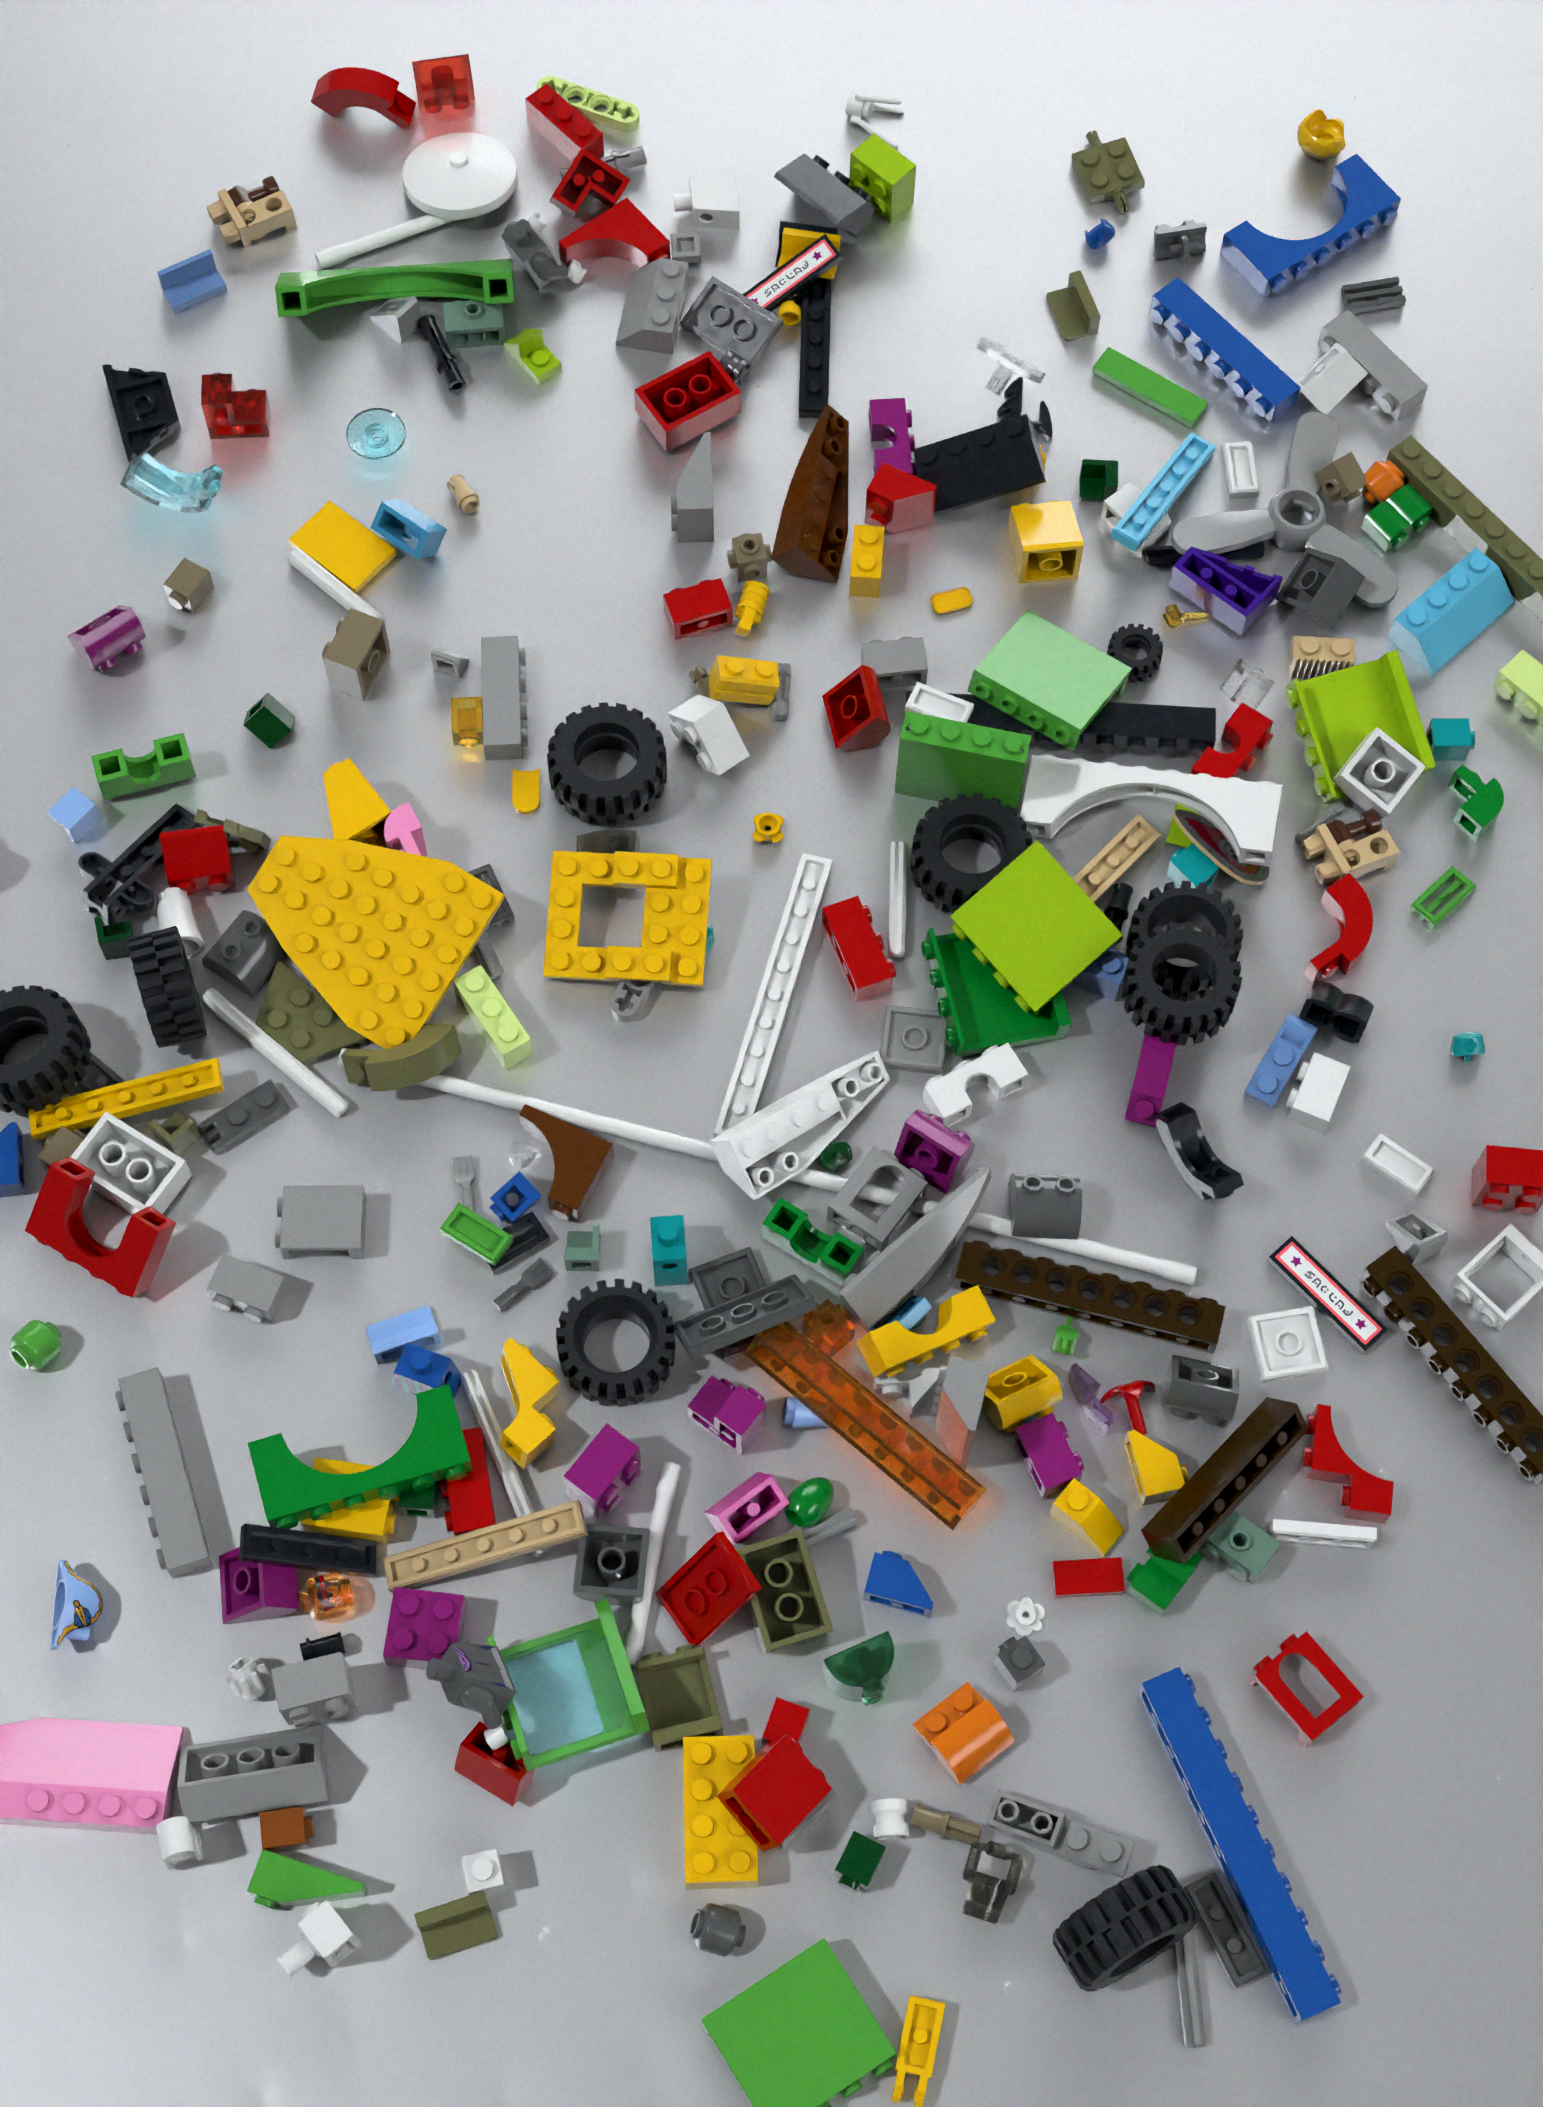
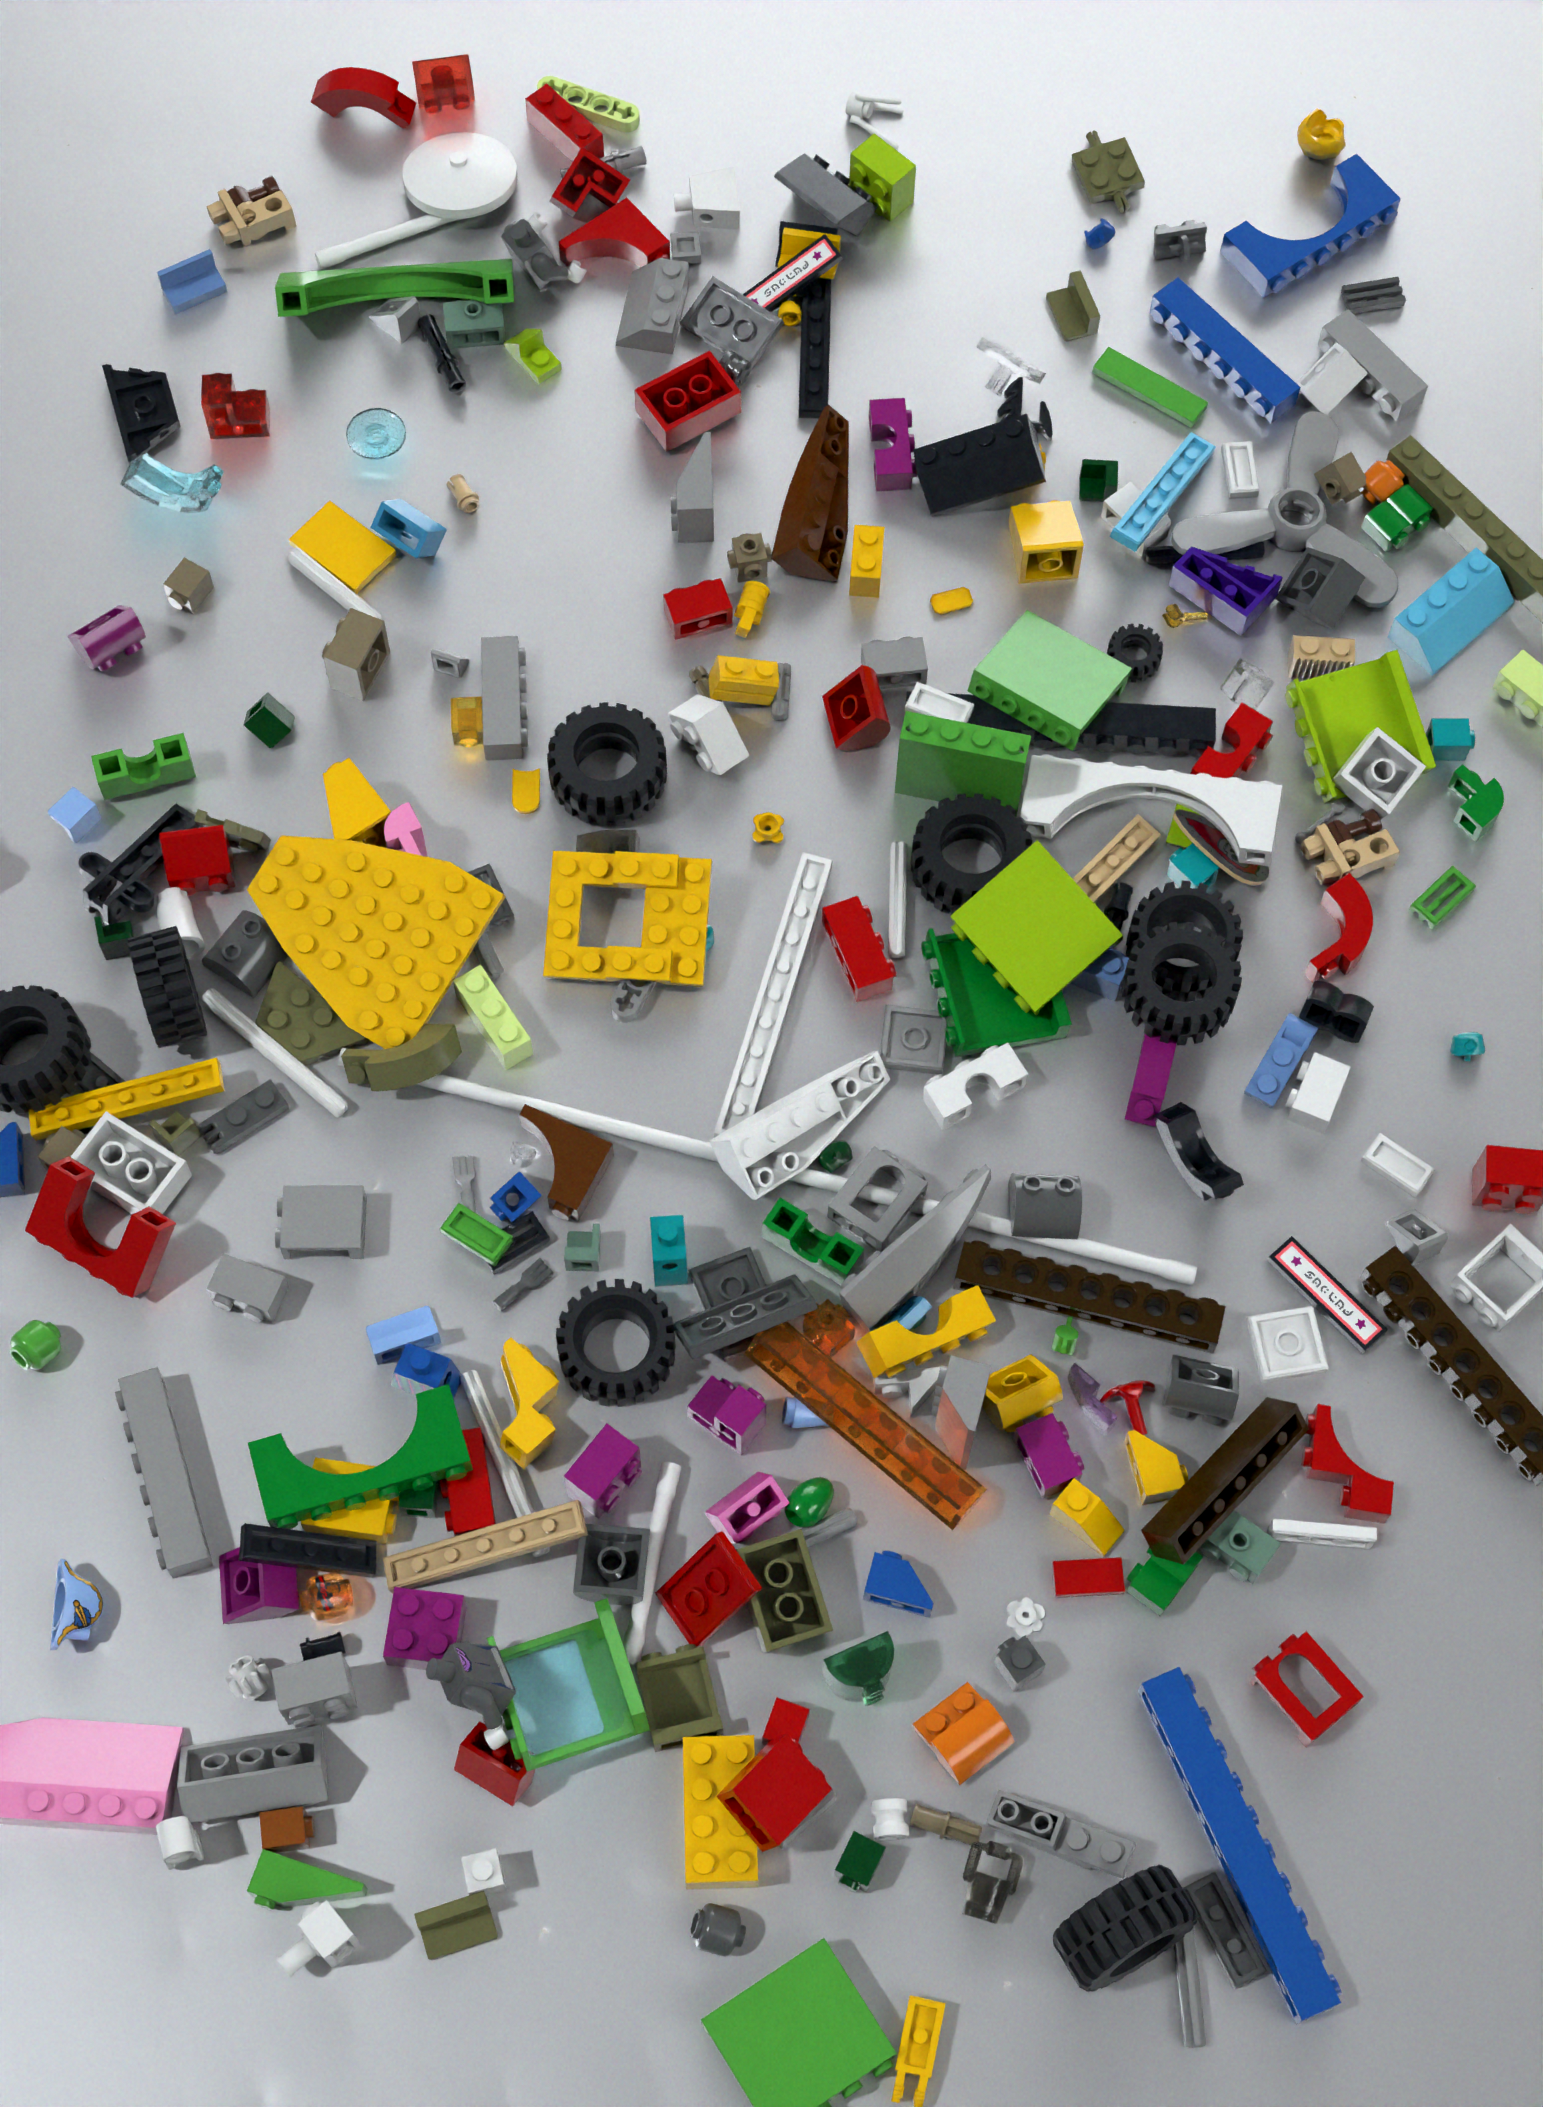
(899, 500): red slope -> none
(933, 1149): magenta brick -> none

